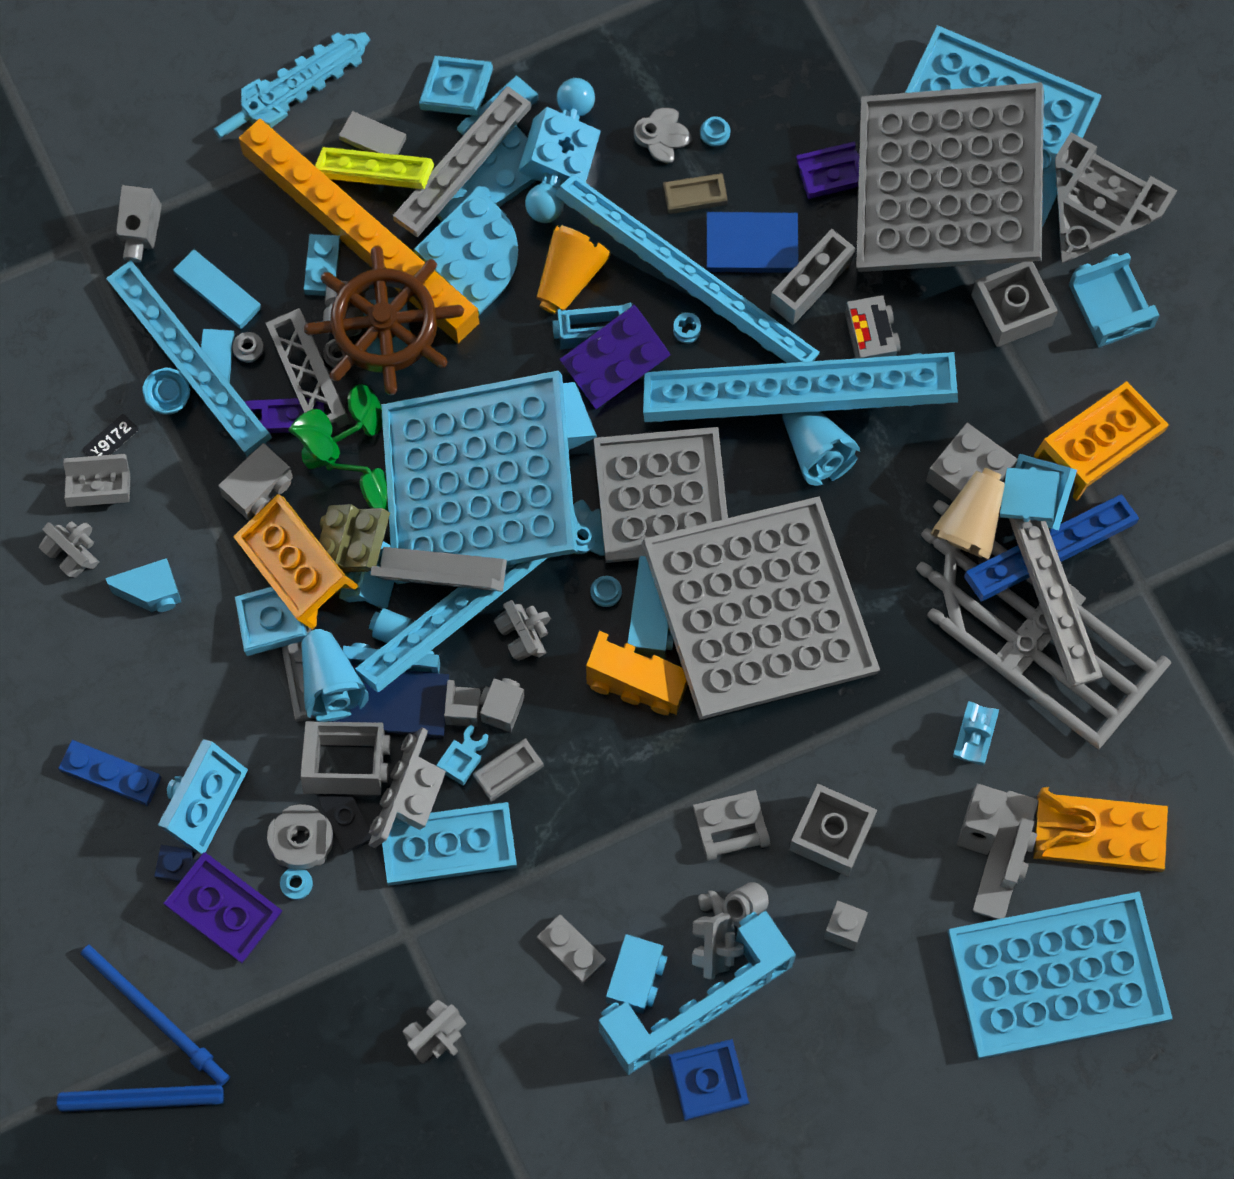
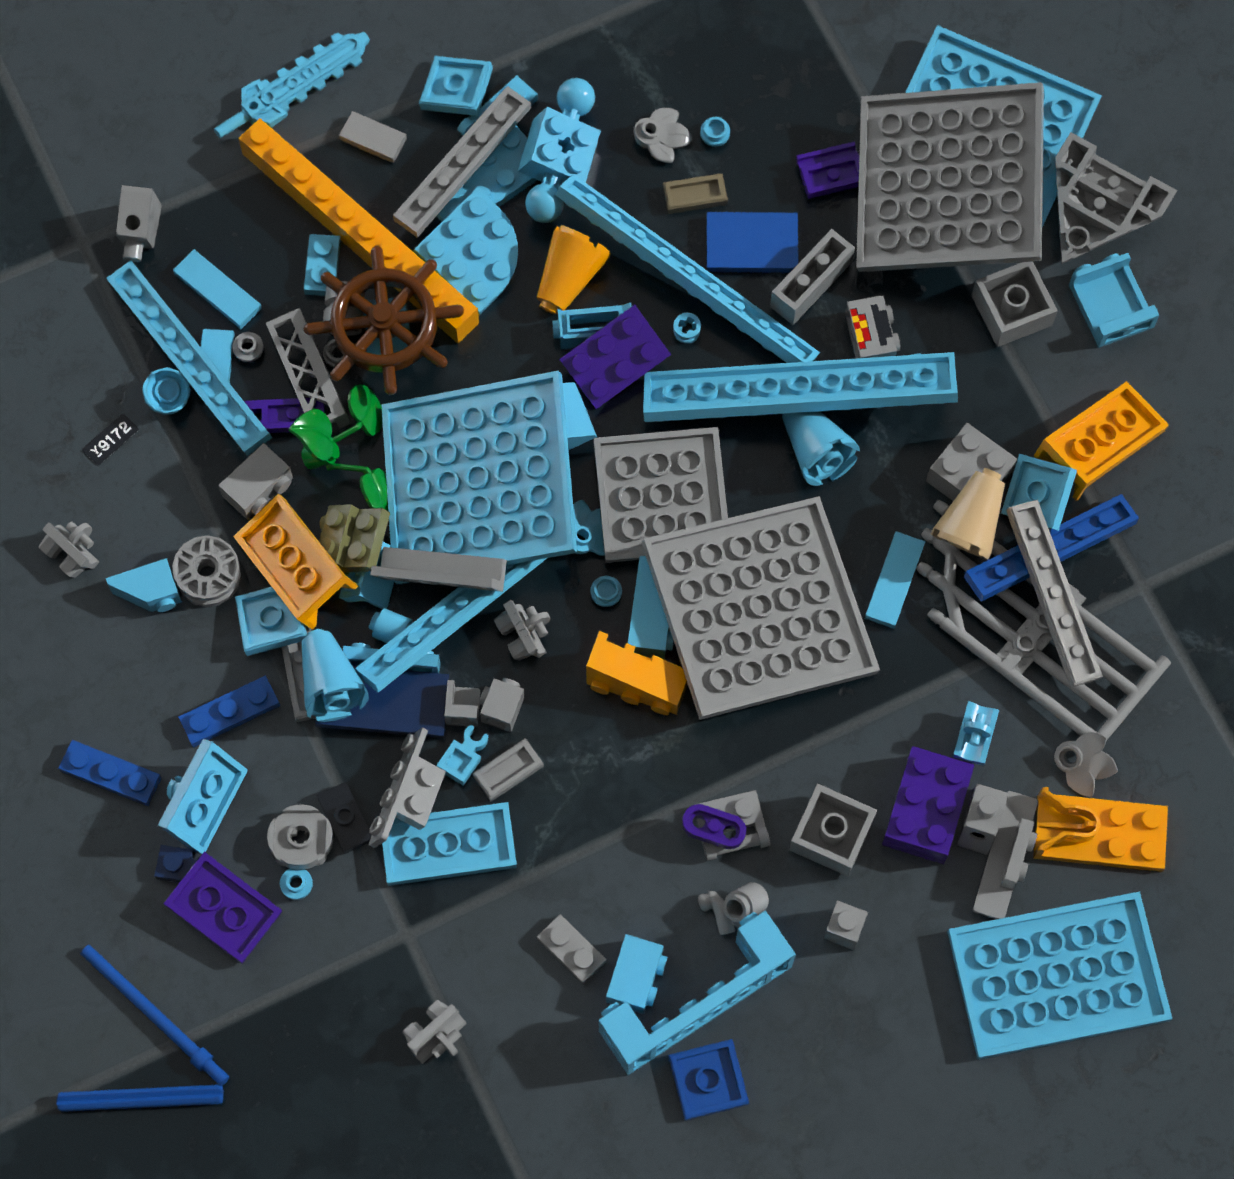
(97, 480): light grey bracket -> none
(201, 553): none -> light grey wheel
(229, 711): none -> blue plate
(343, 735): light grey window -> none
(375, 167): neon yellow tile -> none
(715, 824): none -> dark purple plate
(718, 947): light grey hips -> none
(894, 580): none -> medium azure tile
(928, 805): none -> dark purple brick
(1029, 494): medium azure piece -> none
(1089, 765): none -> light grey plate

